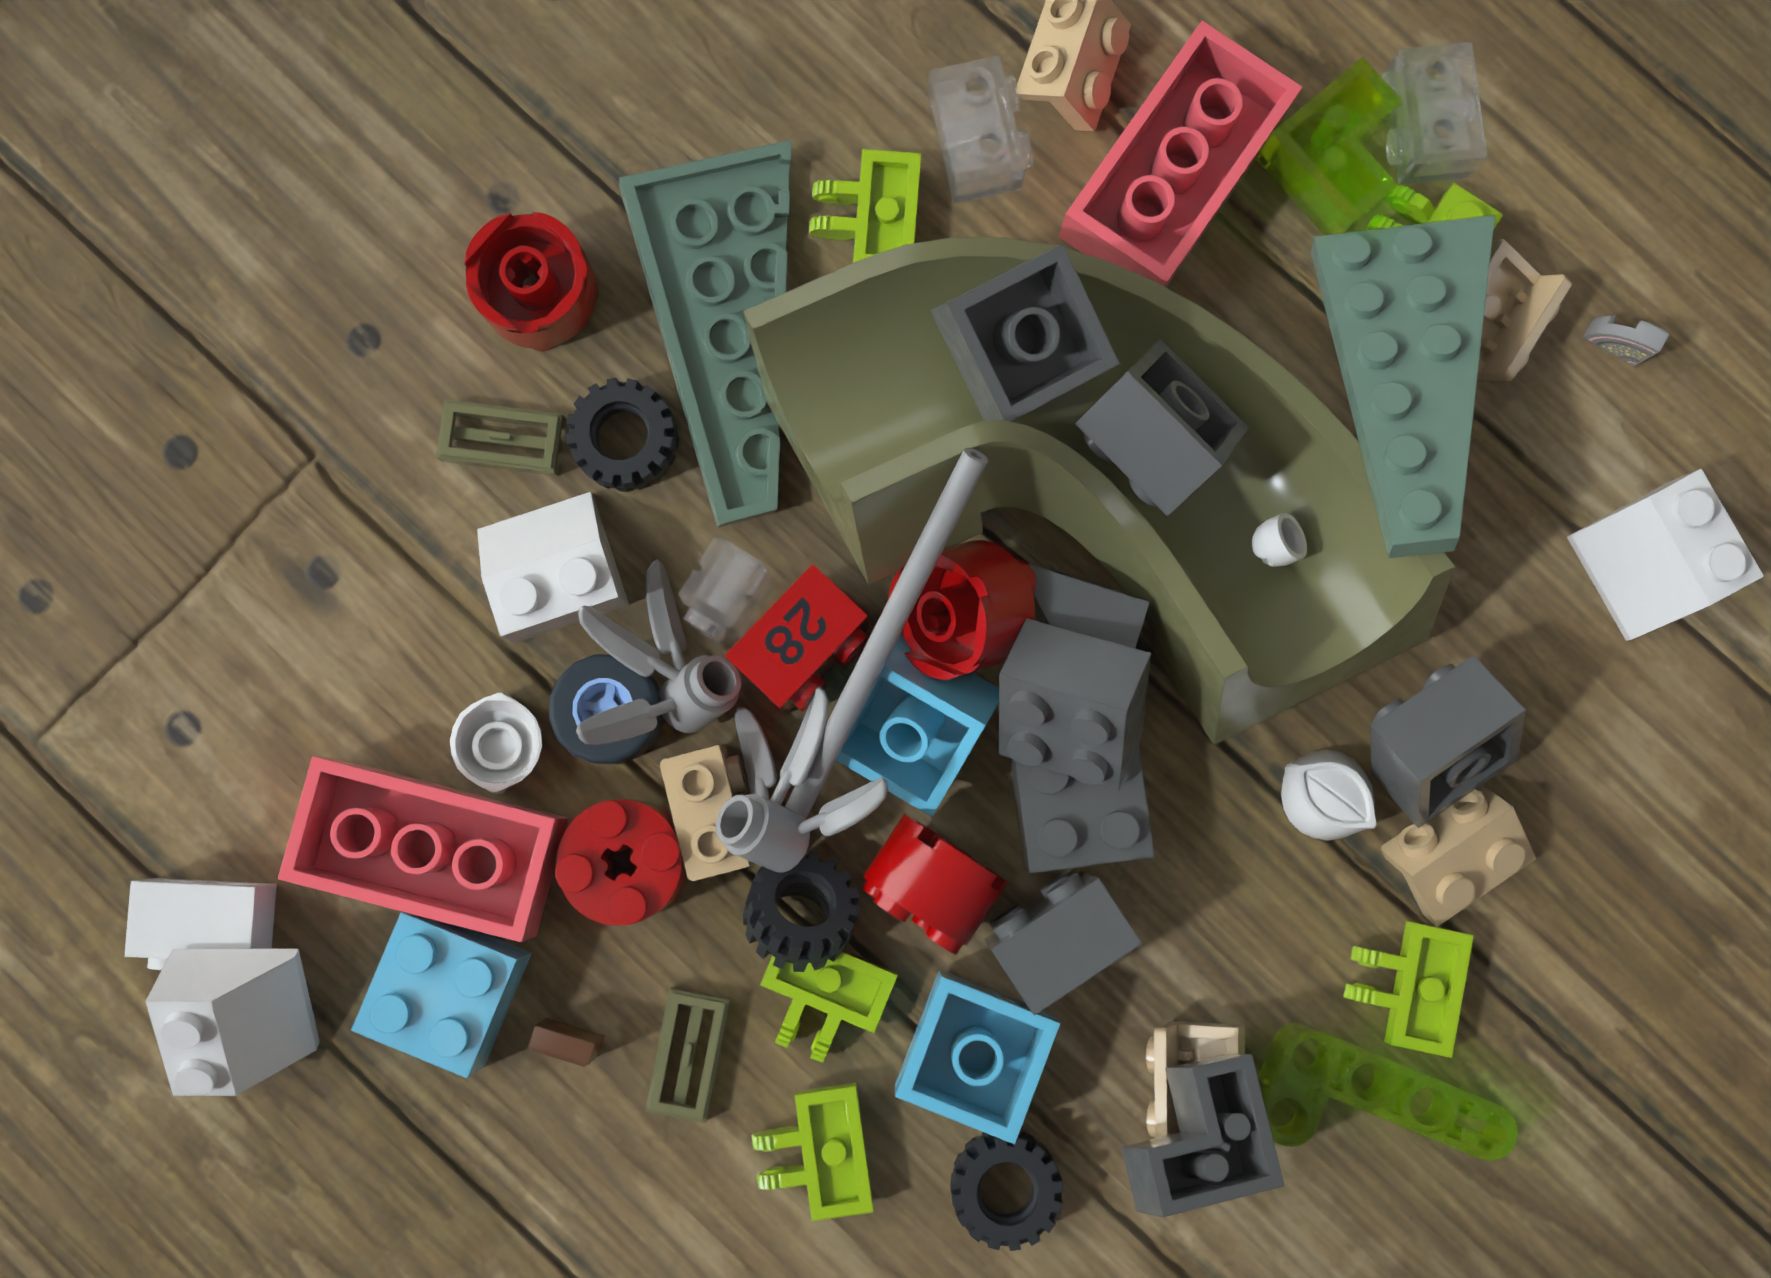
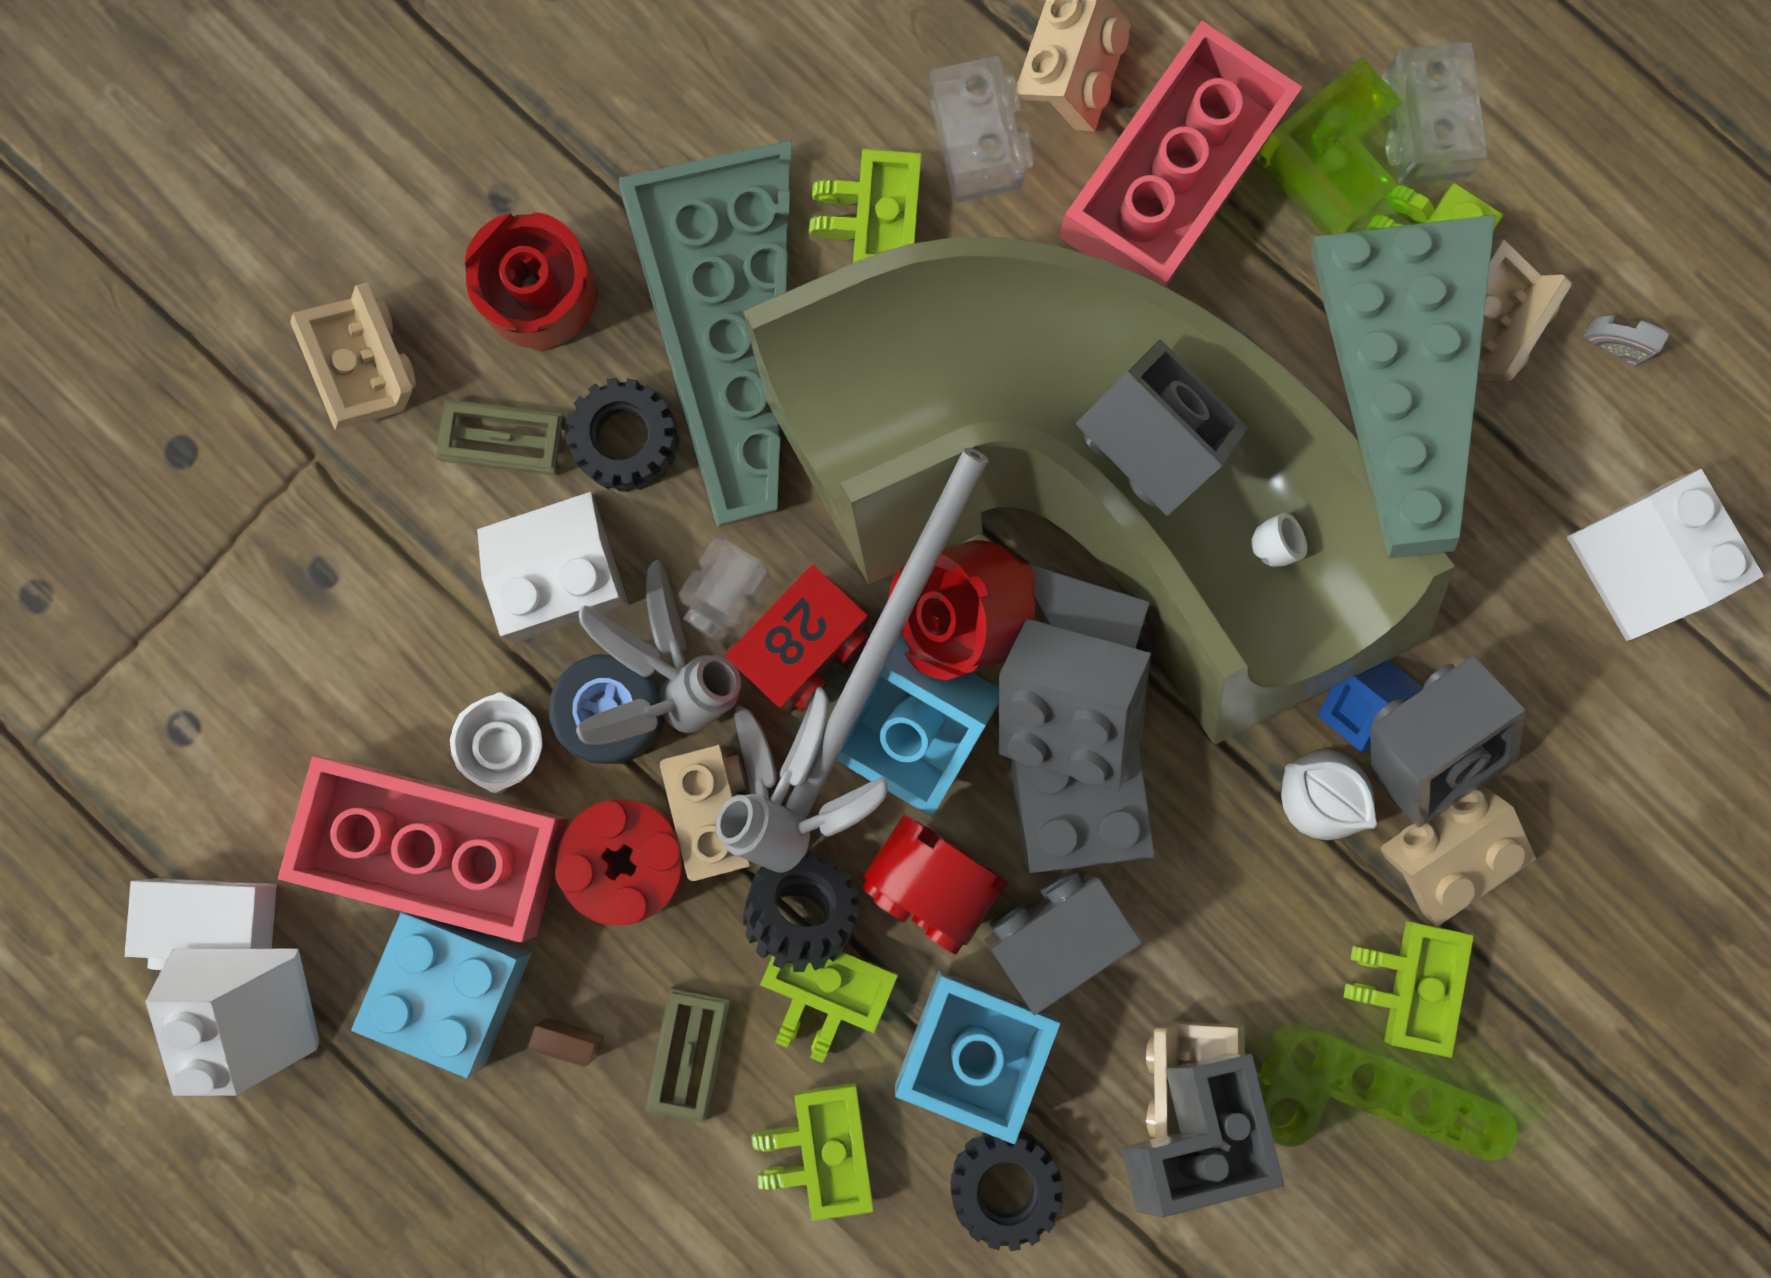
(354, 358): none -> tan bracket
(1025, 336): dark grey brick -> none
(1356, 701): none -> blue panel

